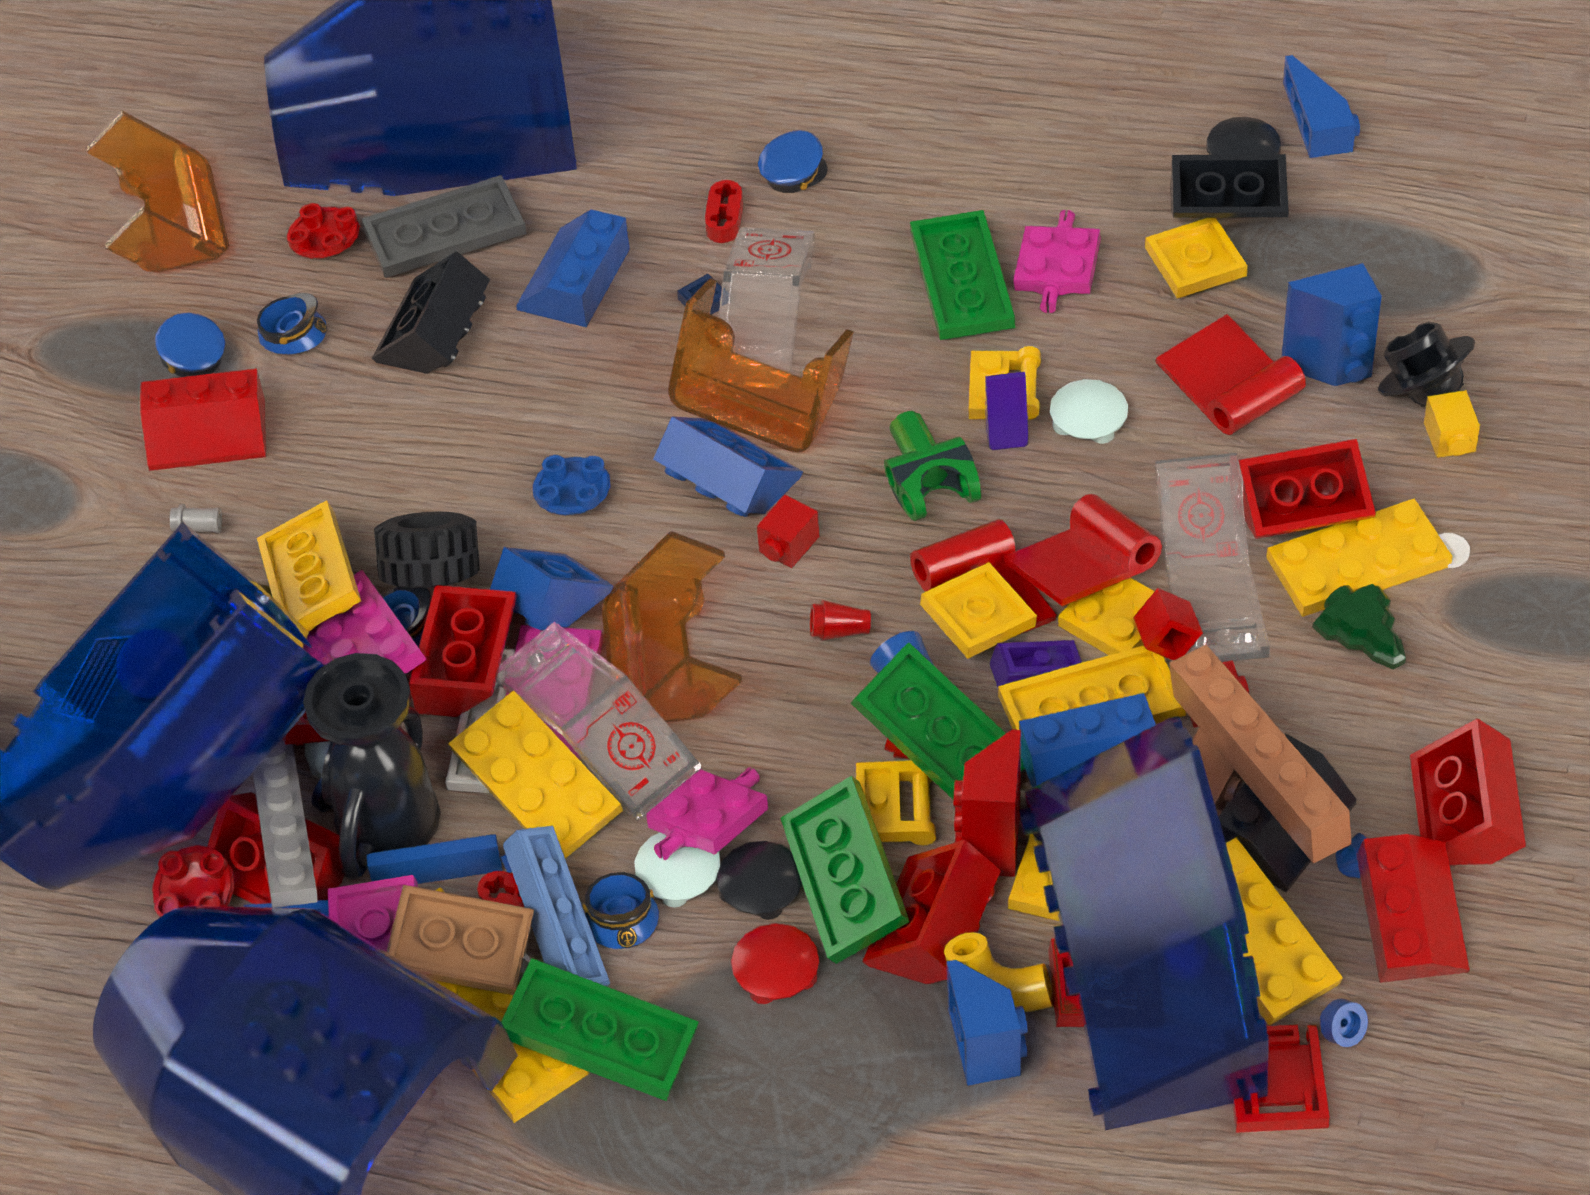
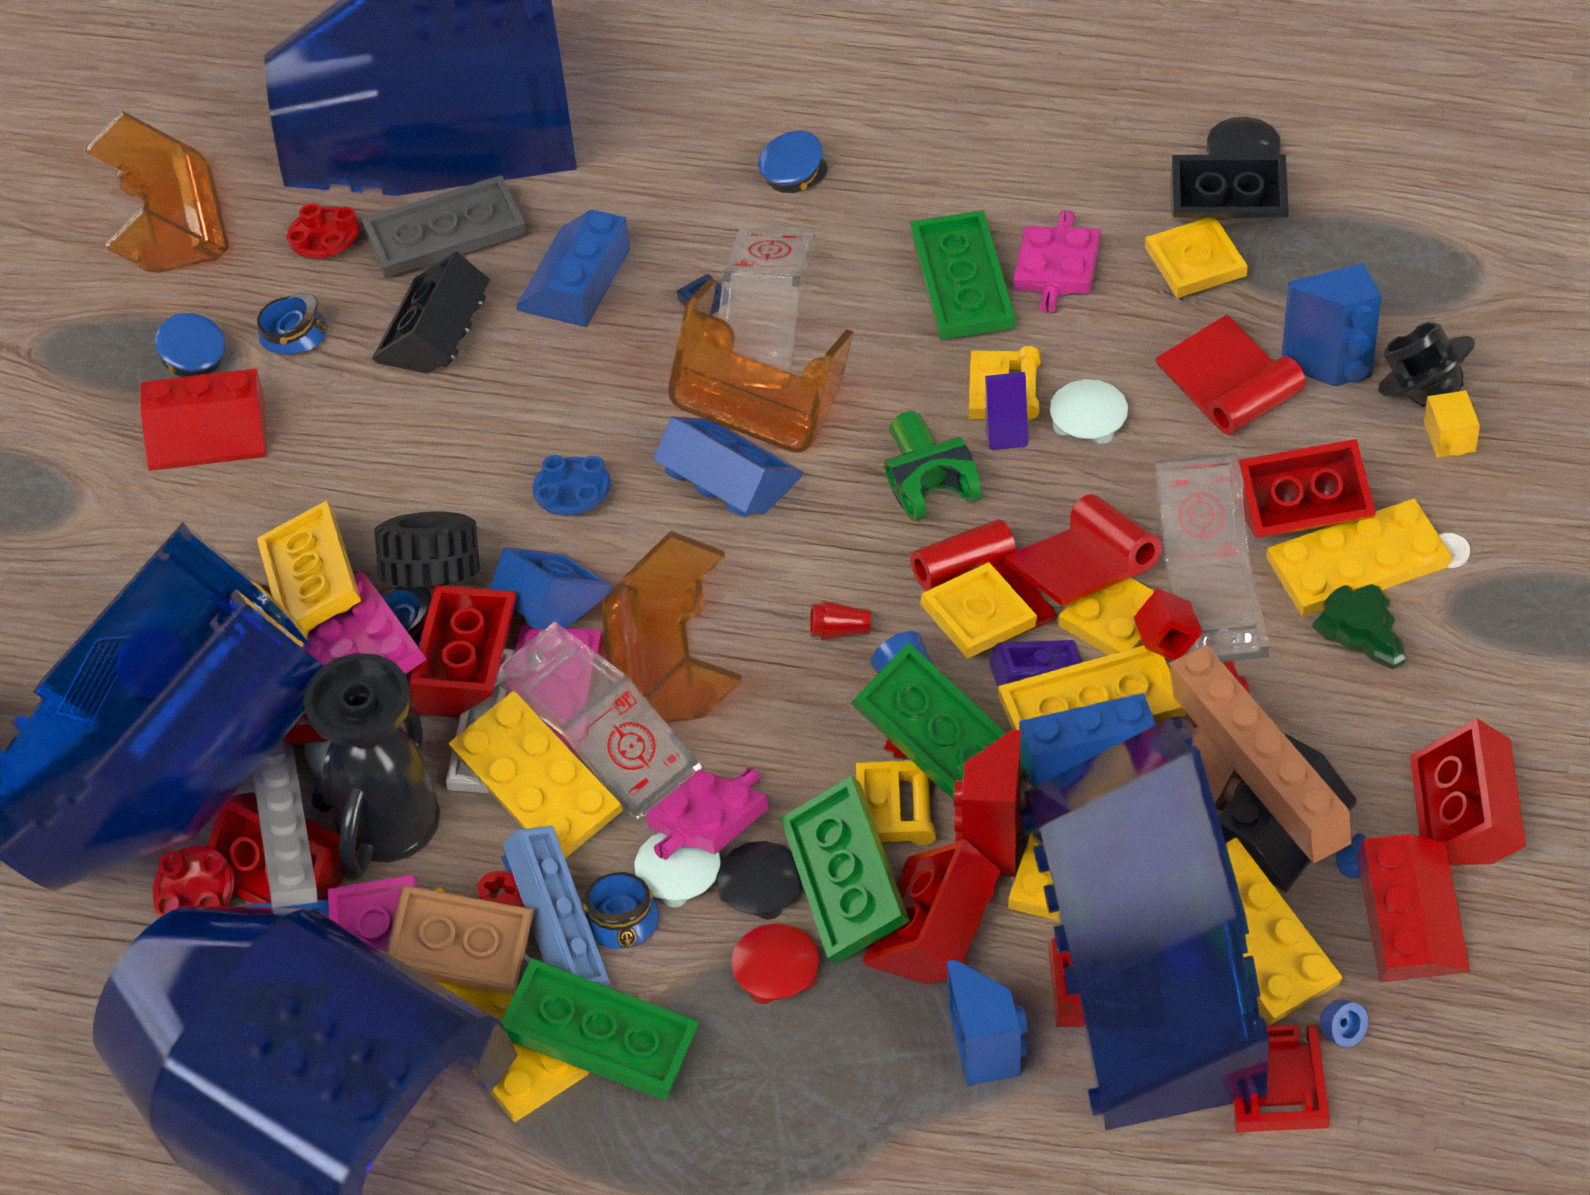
(196, 518): light grey pin -> none
(438, 860): blue tile -> none
(717, 210): red beam -> none
(788, 531): red brick -> none
(1028, 985): yellow cylinder -> none
(1319, 111): blue slope -> none

